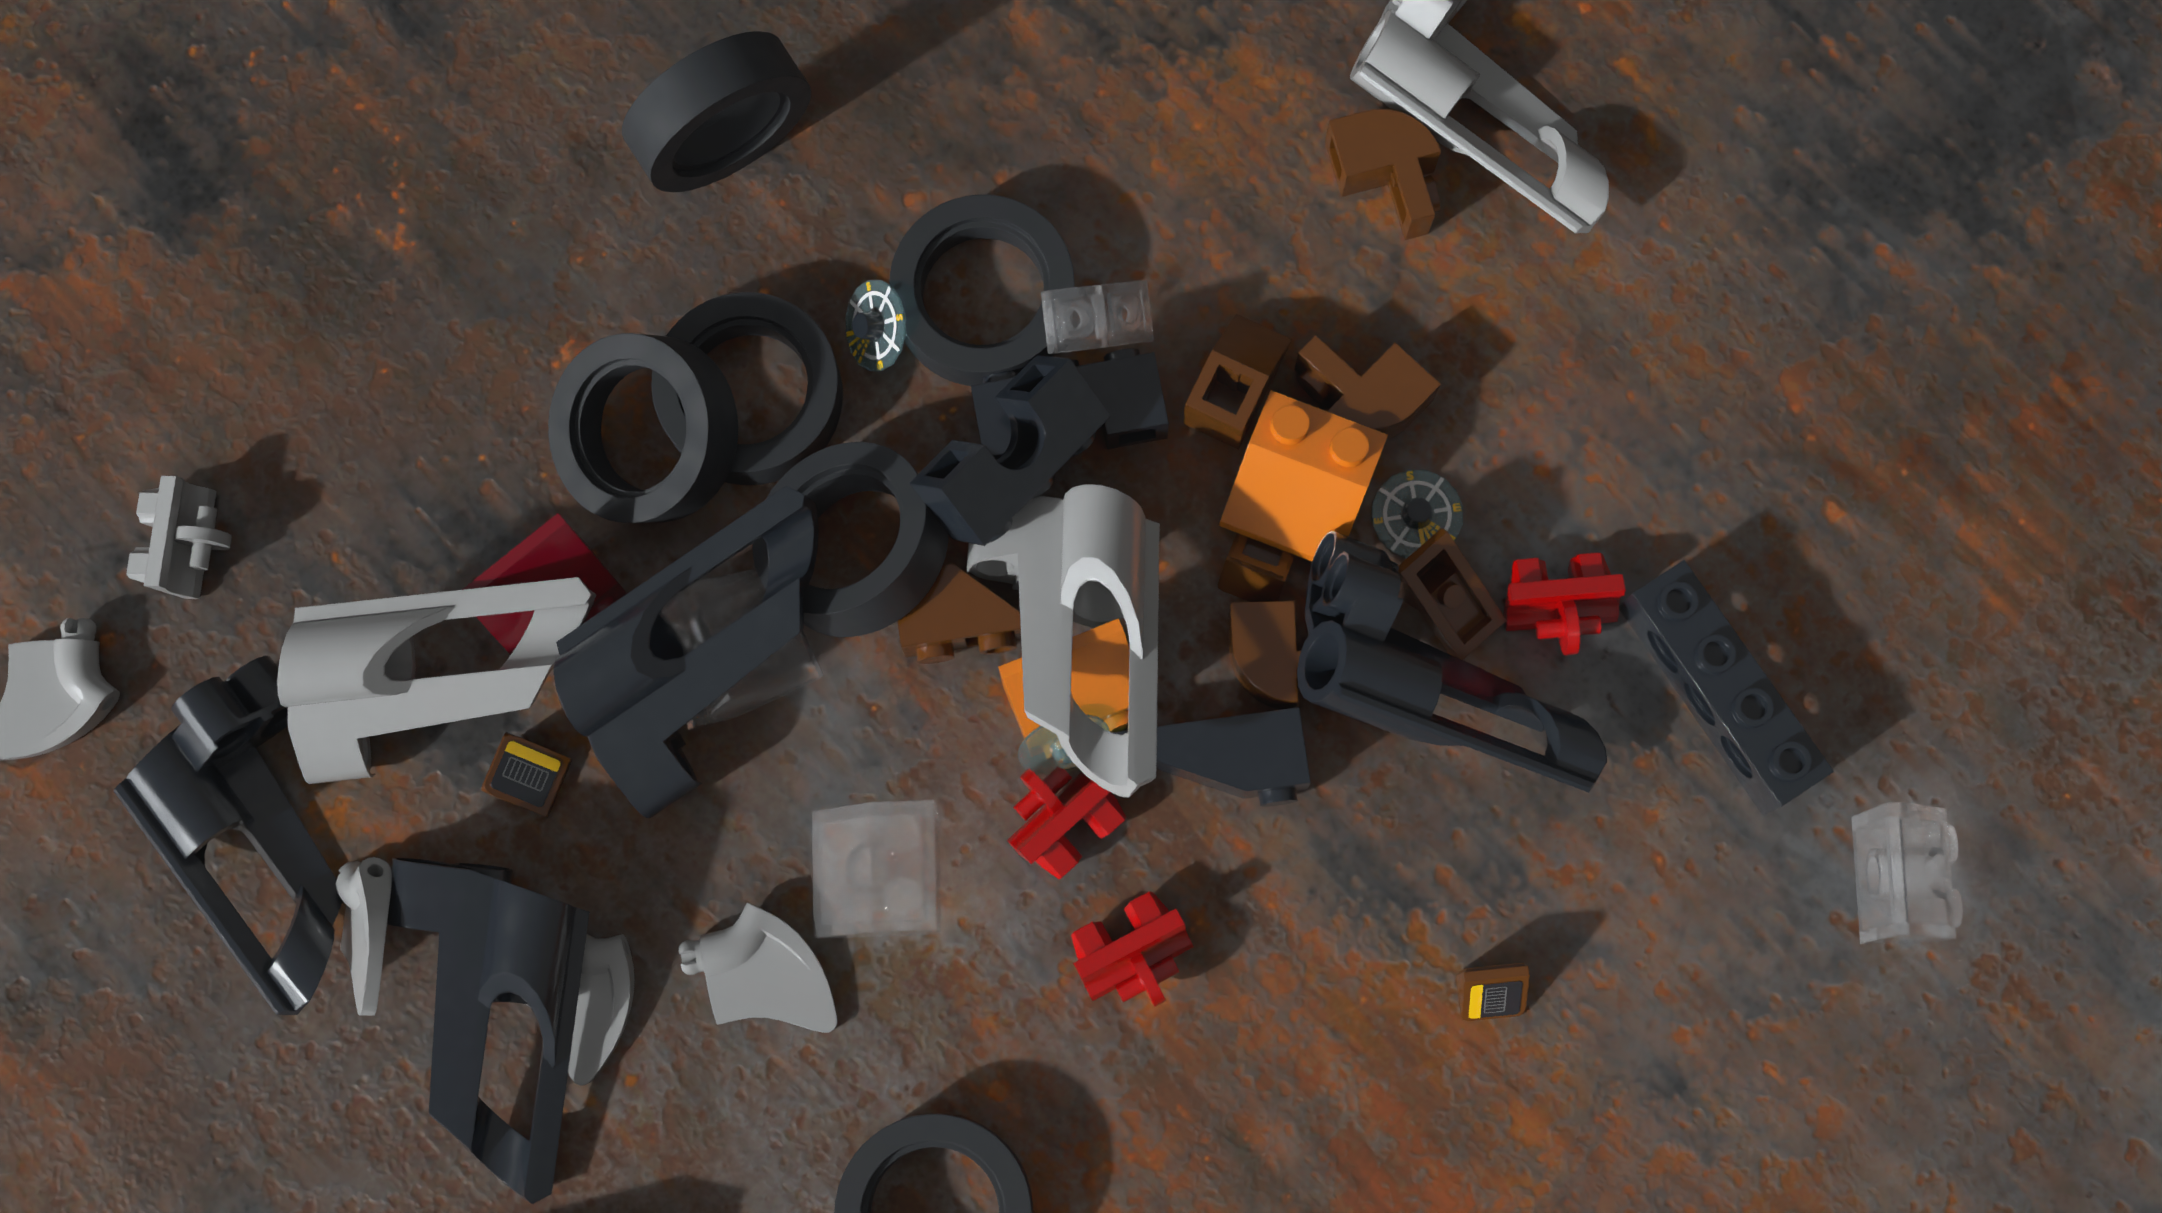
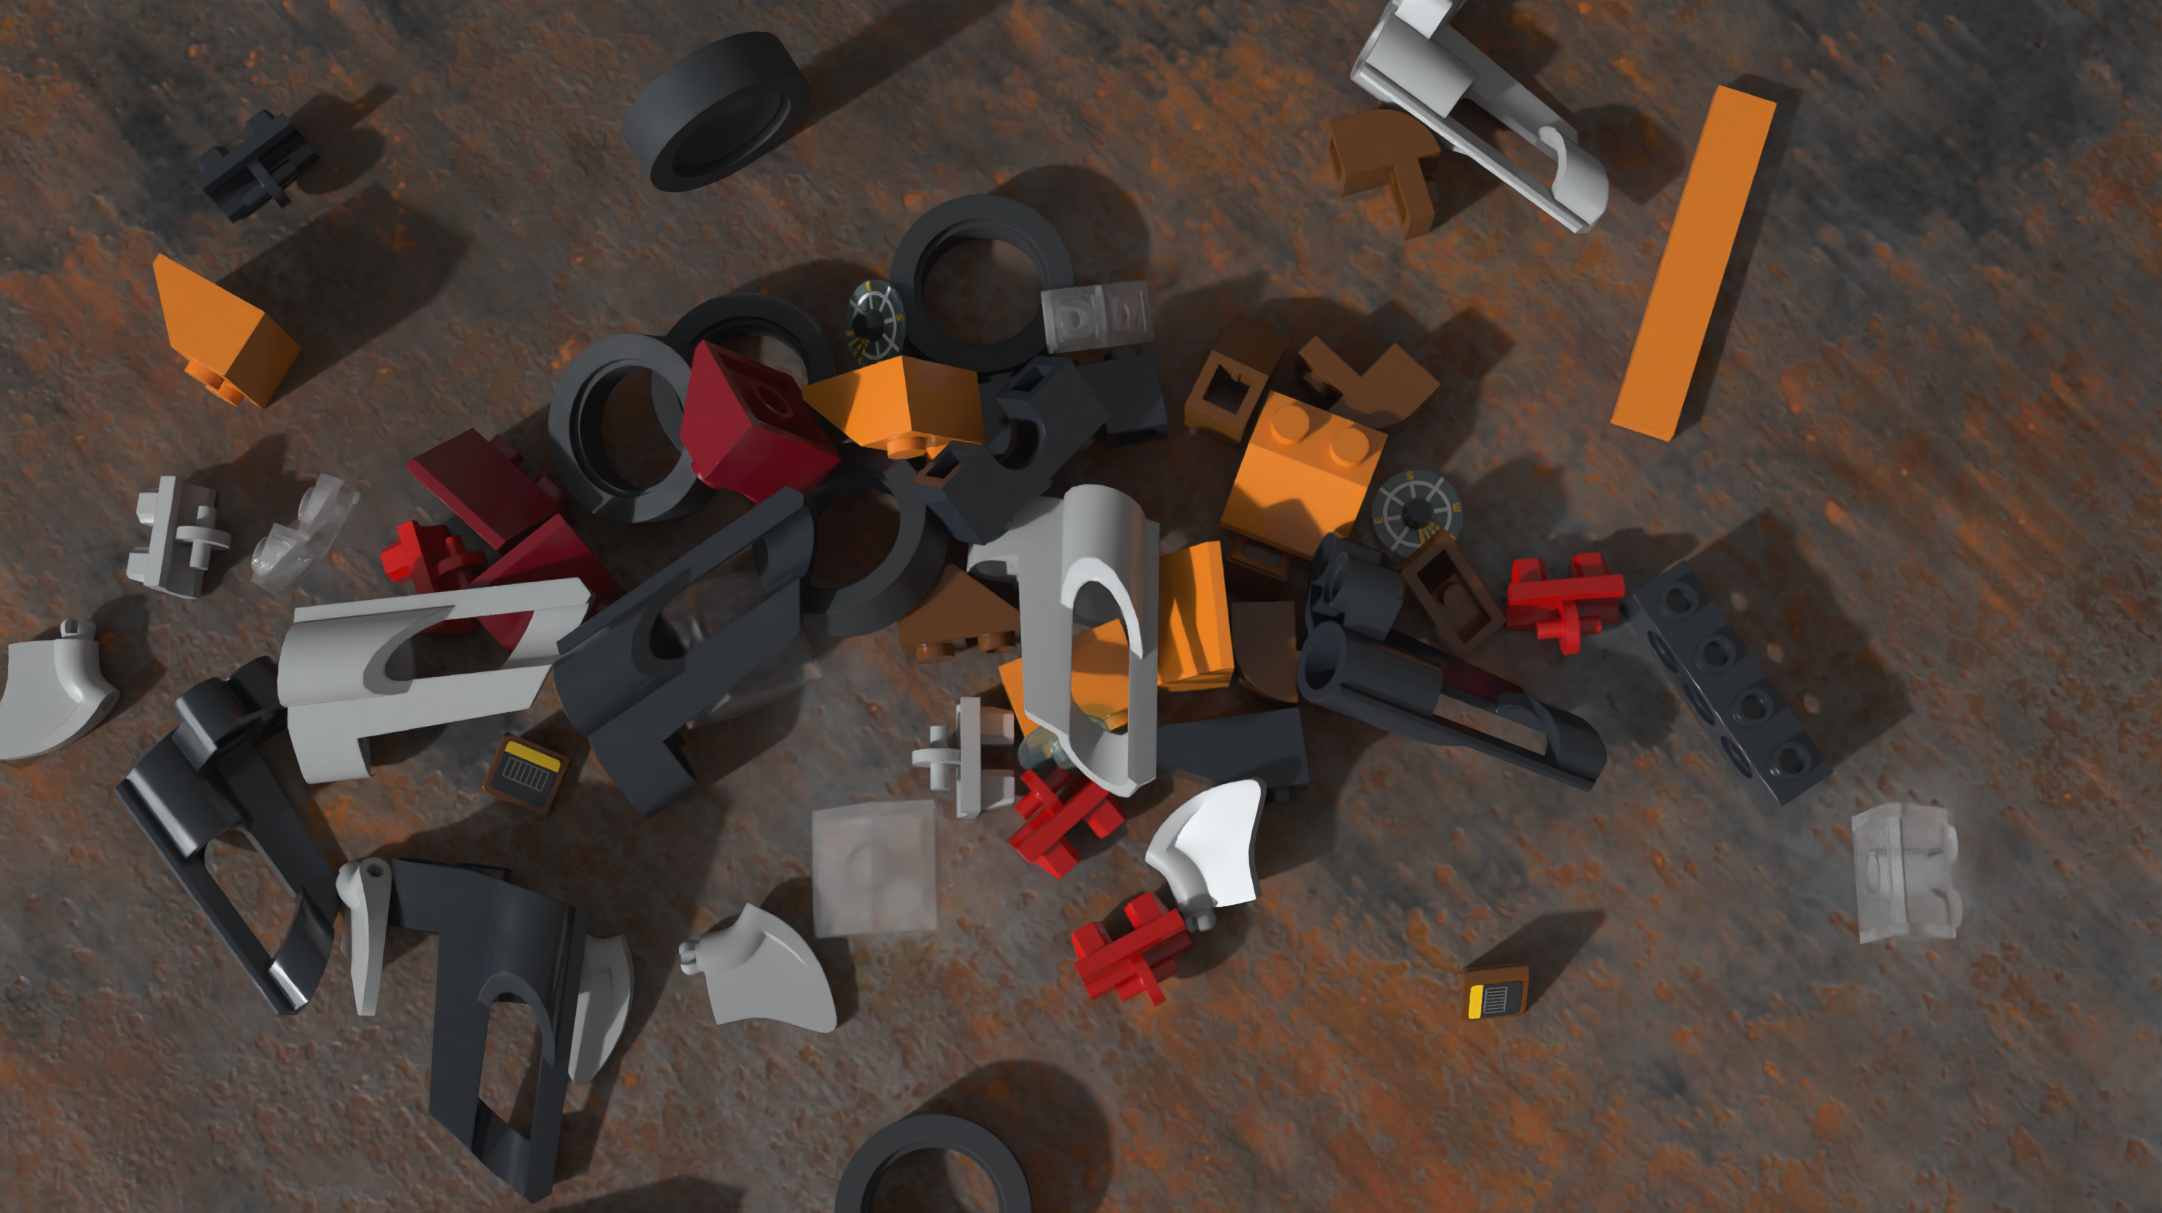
(224, 338): none -> orange slope
(256, 167): none -> black hips
(292, 554): none -> clear slope
(435, 565): none -> red hips
(487, 488): none -> dark red slope
(751, 427): none -> dark red slope
(903, 406): none -> orange slope
(974, 729): none -> light grey hips
(1193, 621): none -> orange slope
(1210, 850): none -> arm
(1693, 263): none -> orange tile

